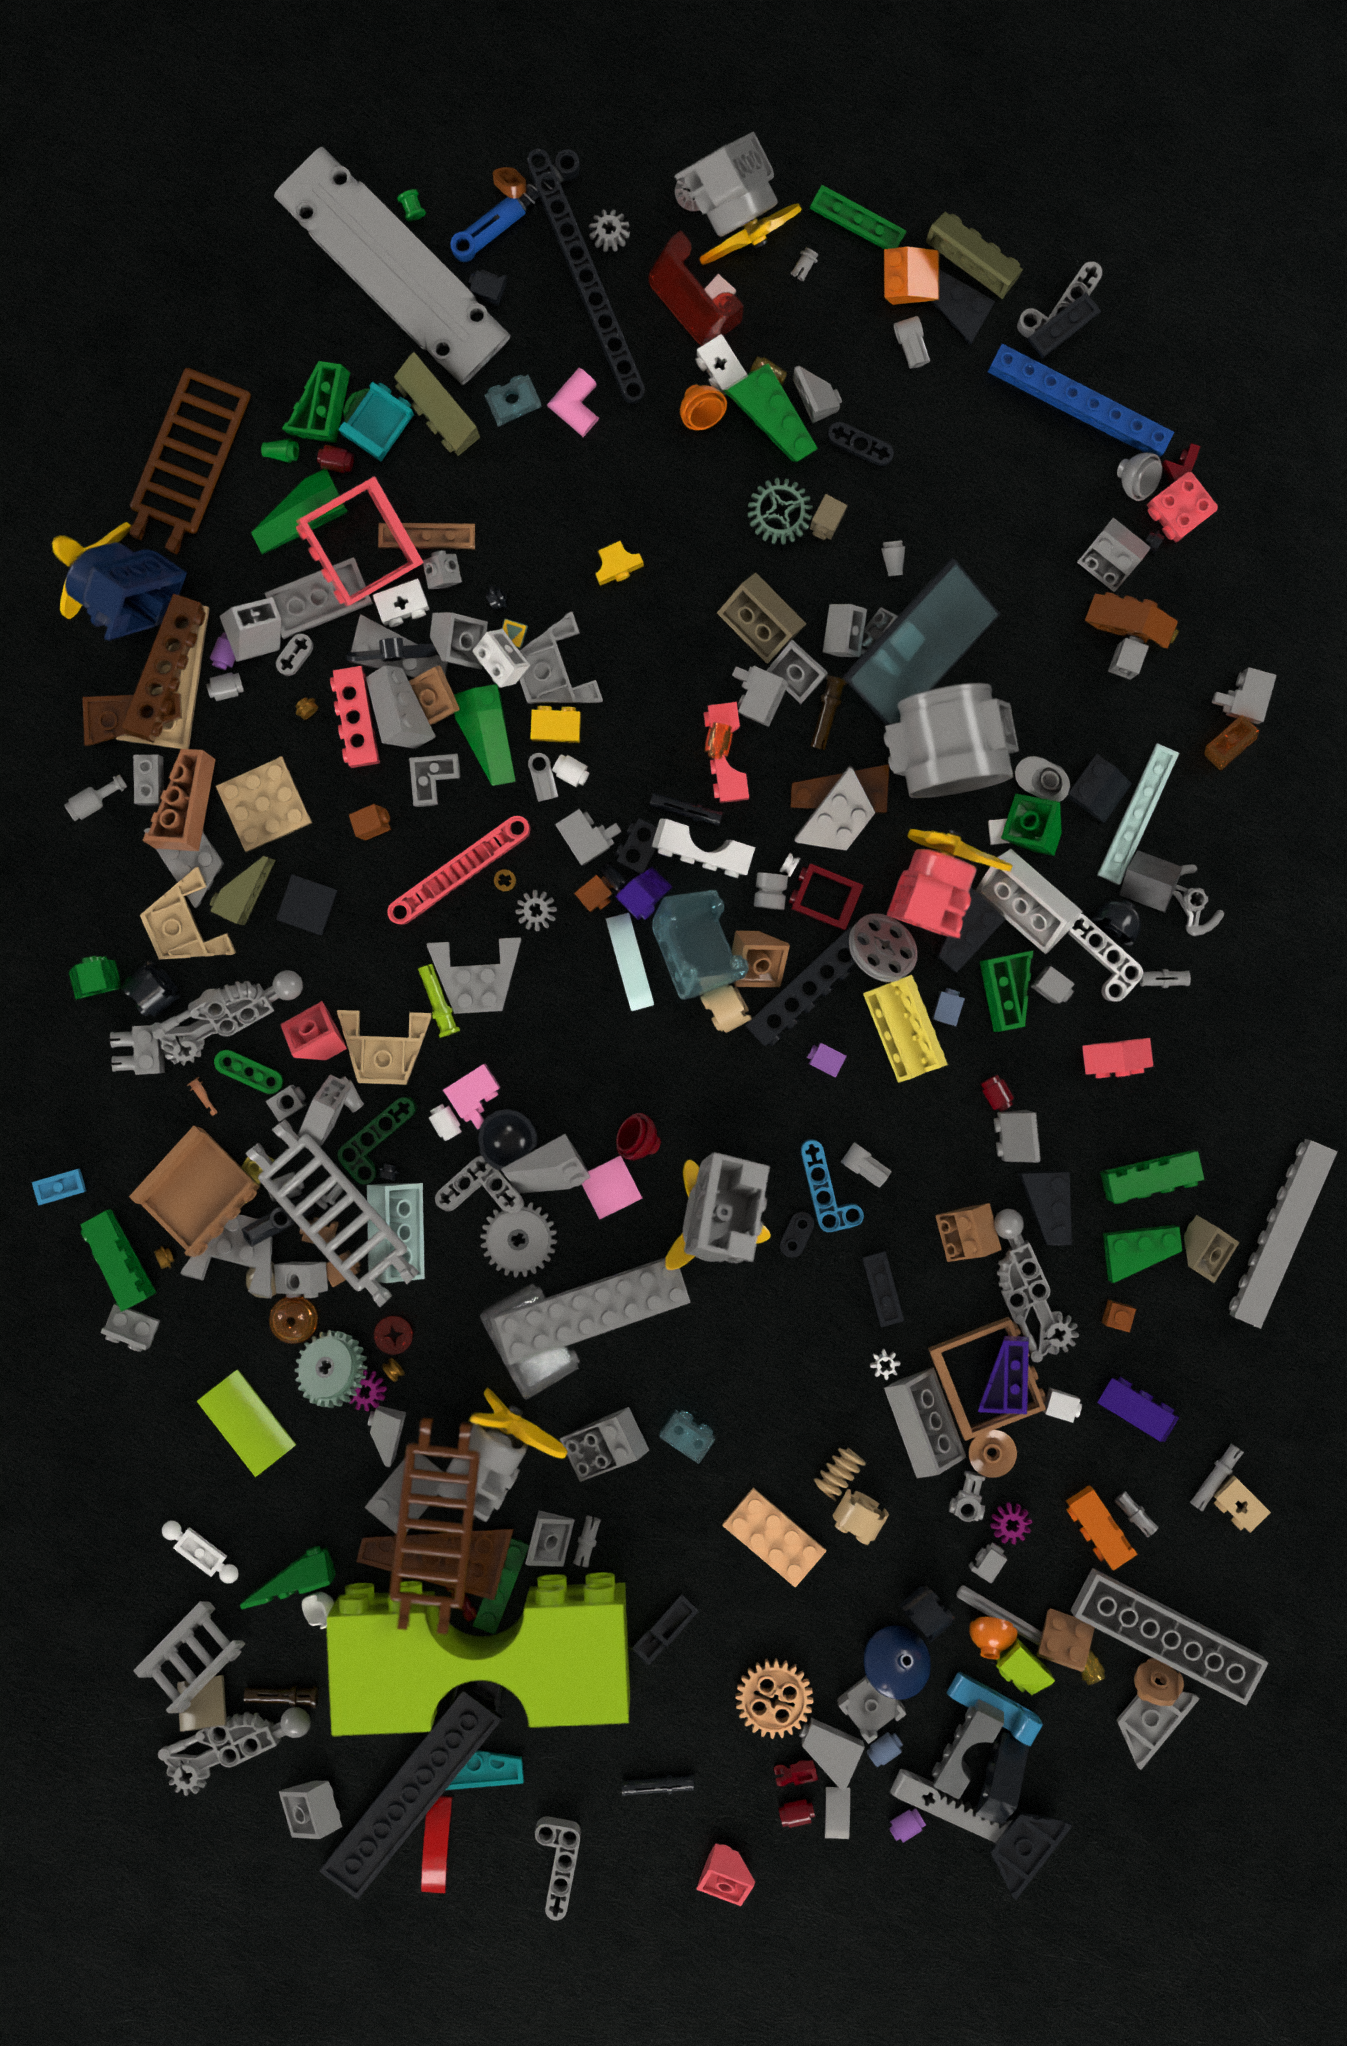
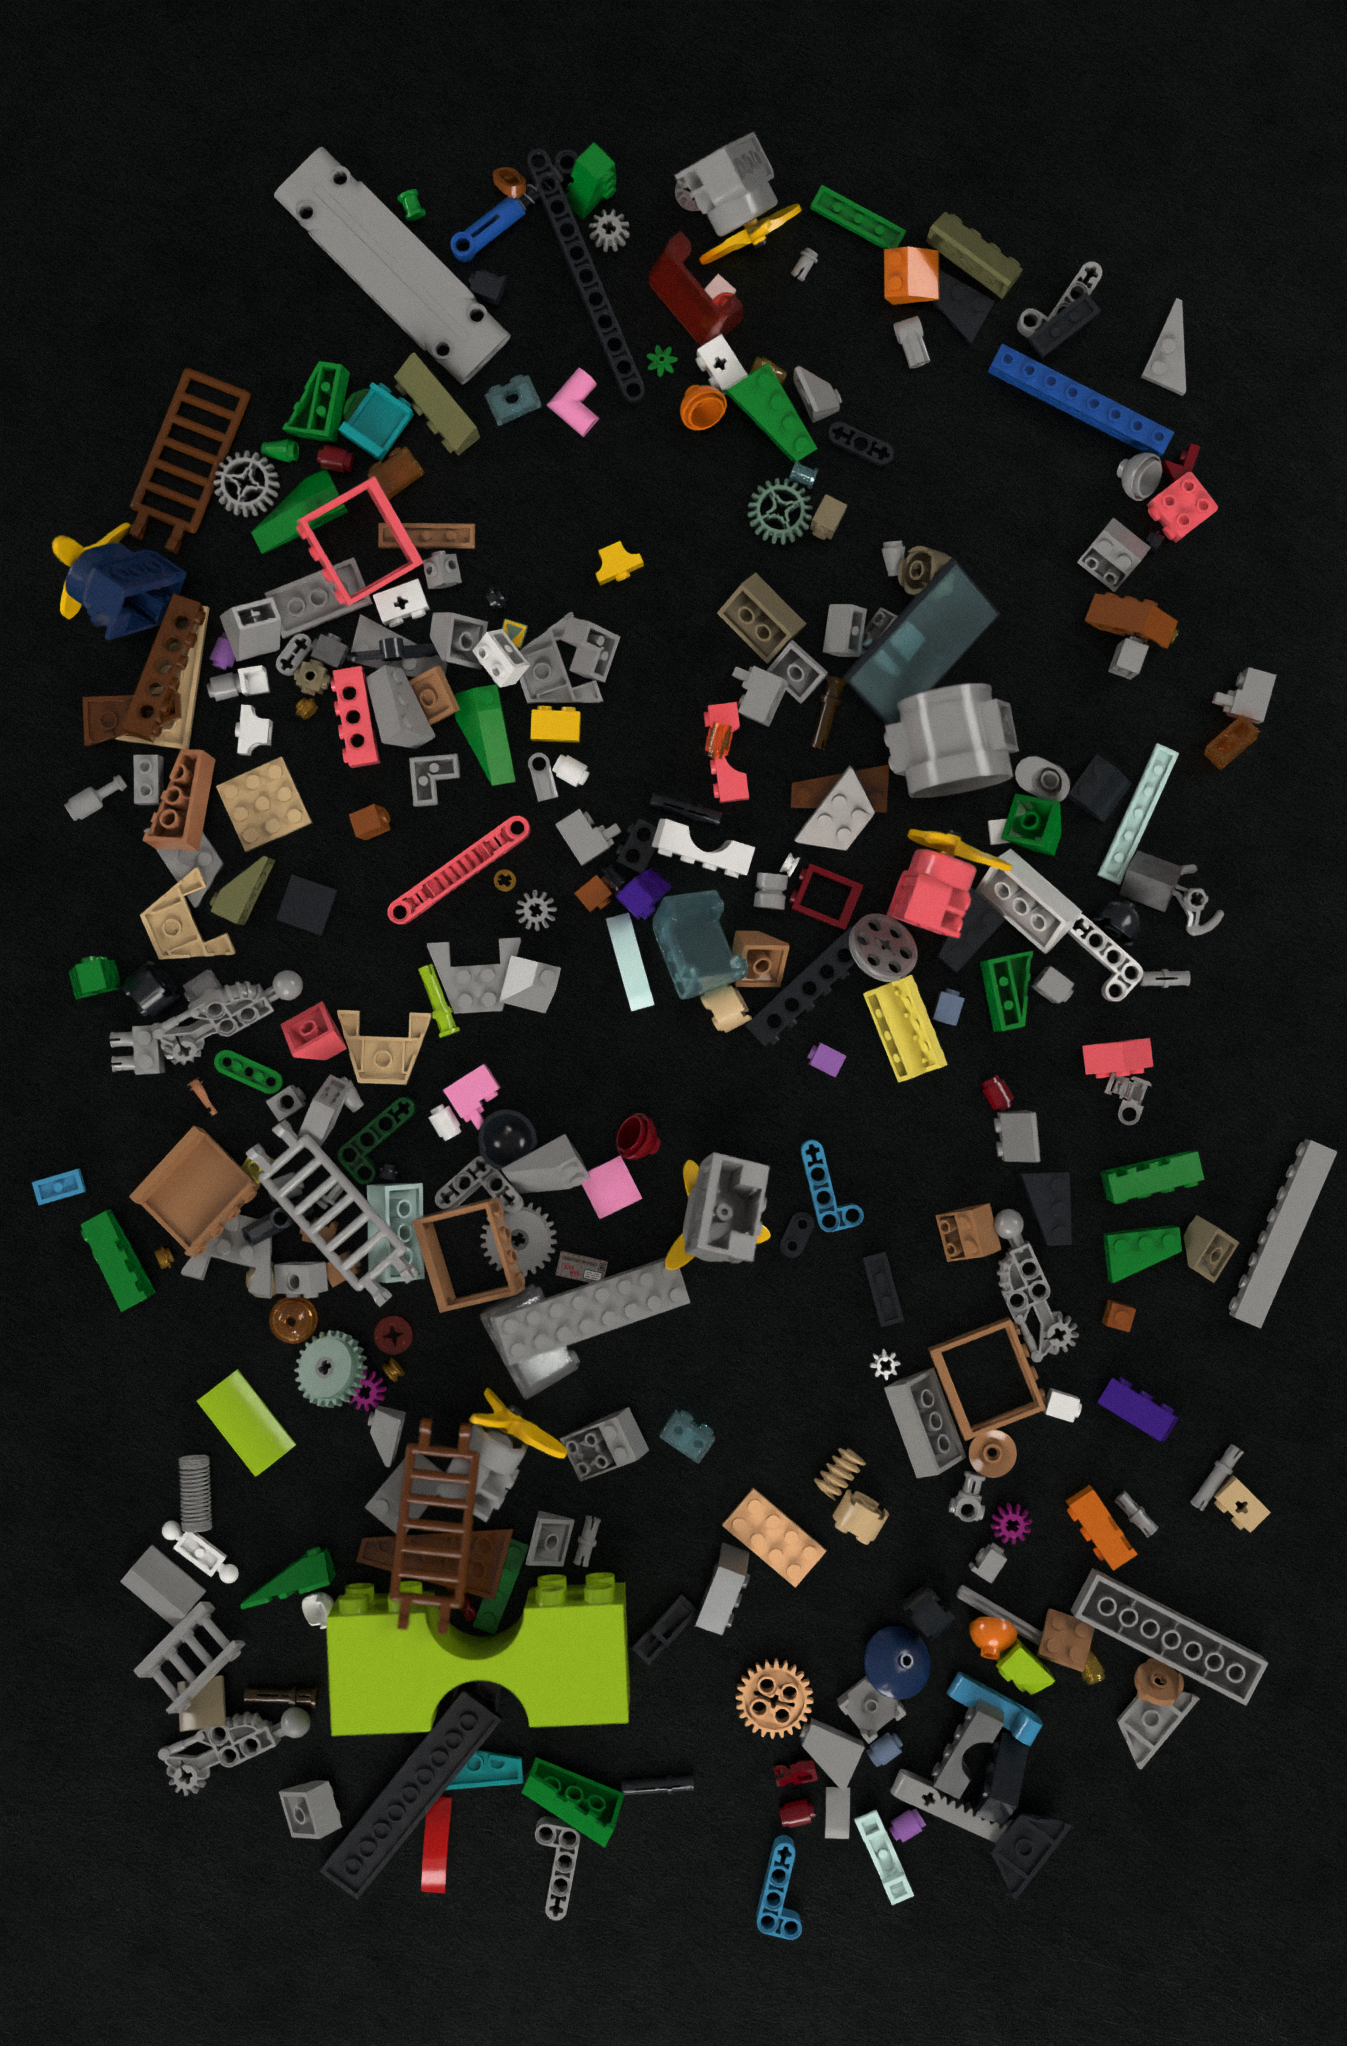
(130, 1328): light grey bracket -> none
(163, 1586): none -> light grey slope
(192, 1466): none -> light grey piece
(199, 984): none -> clear brick
(249, 473): none -> light grey gear
(252, 731): none -> white brick
(254, 680): none -> white panel
(320, 681): none -> dark tan brick
(329, 650): none -> flat silver brick
(396, 472): none -> clear orange brick
(437, 1267): none -> medium nougat window
(529, 984): none -> light grey slope
(574, 1799): none -> green wedge
(581, 1267): none -> tile
(593, 181): none -> green wedge
(594, 648): none -> light grey brick
(661, 364): none -> green plant
(724, 1590): none -> wedge
(726, 1876): coral slope -> none
(778, 1885): none -> dark azure beam
(803, 475): none -> clear light blue bush
(861, 1162): light grey piece -> none
(884, 1857): none -> light aqua slope
(920, 568): none -> dark tan brick
(1009, 1379): dark purple wedge -> none
(1132, 1091): none -> light grey piece
(1167, 359): none -> light grey wing

